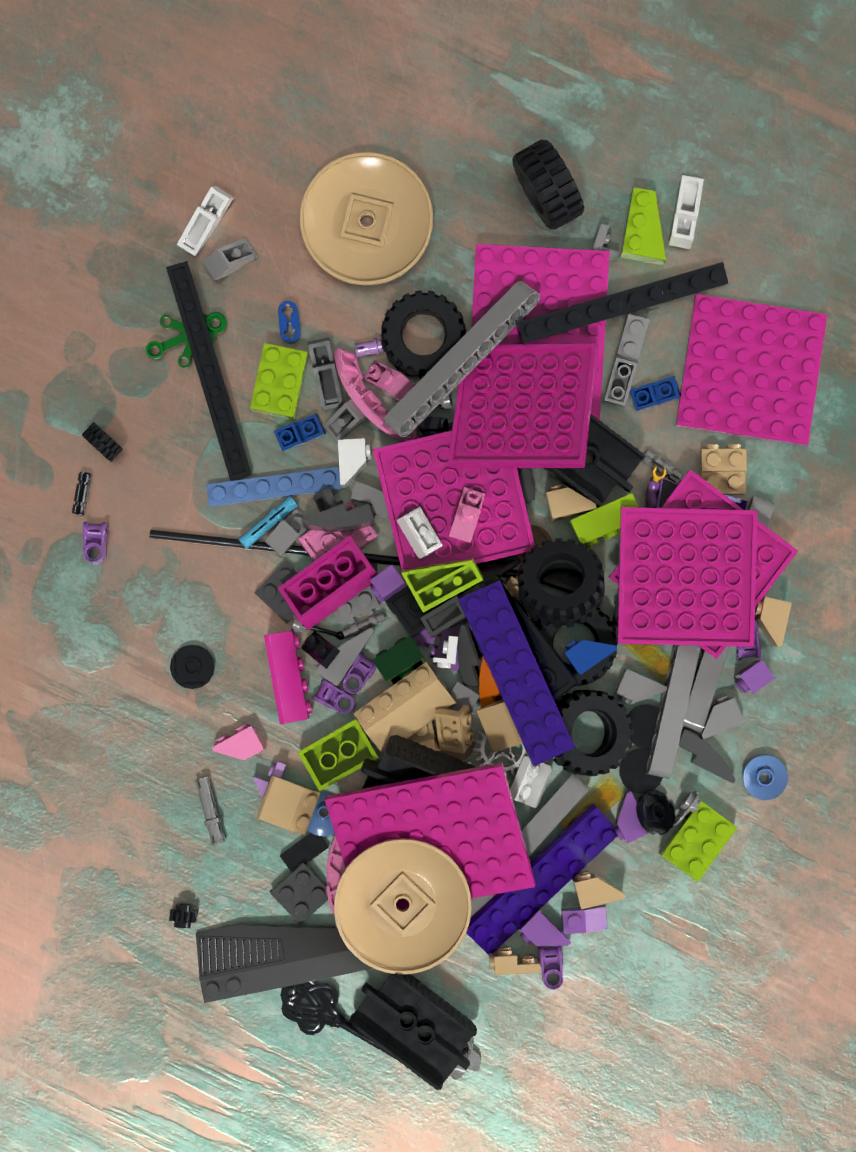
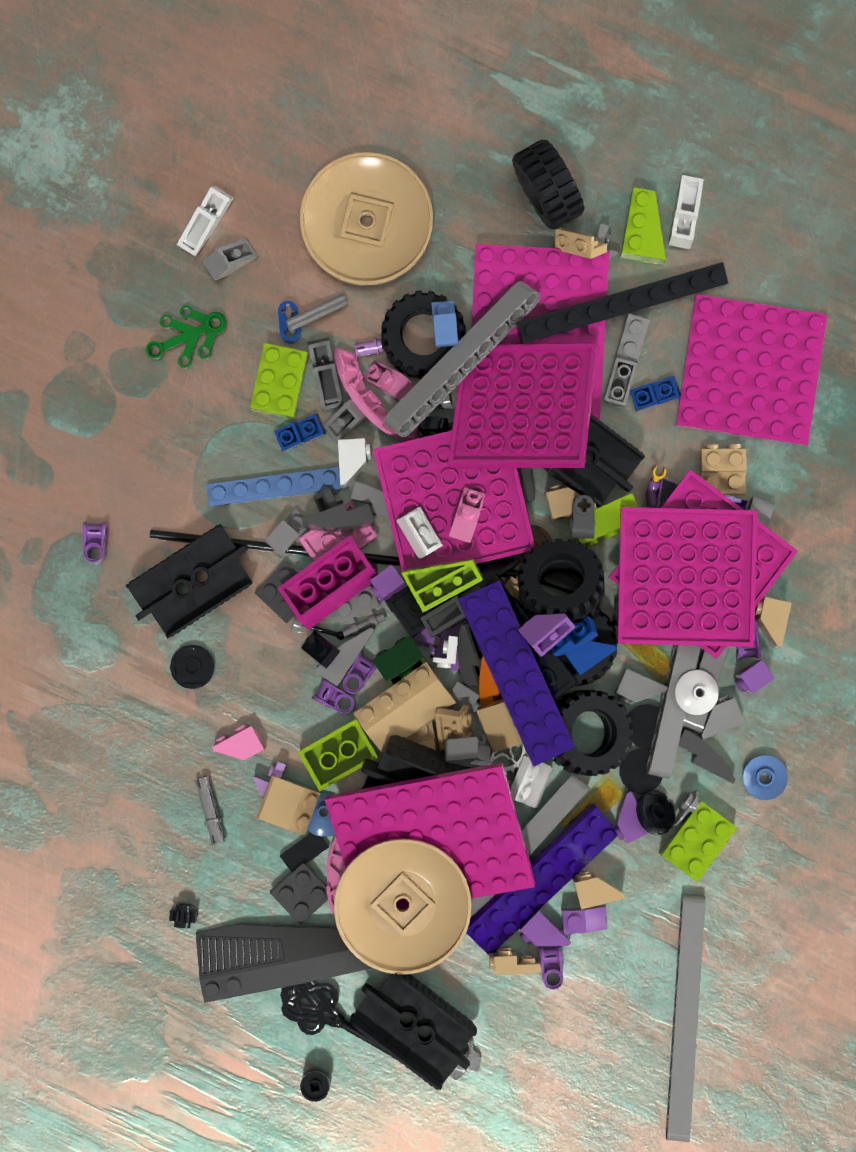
(81, 493): black axle -> none
(102, 442): black tyre -> none
(157, 591): none -> black piece
(208, 370): black plate -> none
(286, 677): dark pink slope -> none
(287, 506): medium azure pin -> none
(315, 1084): none -> black wheel
(316, 312): none -> light grey axle
(444, 323): none -> medium blue slope
(467, 752): none -> light grey slope
(546, 631): none -> medium lavender slope
(579, 243): none -> tan bracket
(579, 636): none -> blue slope
(582, 523): none -> dark grey piece
(674, 474): light grey axle -> none
(685, 1018): none -> light grey beam
(686, 692): none -> white dish

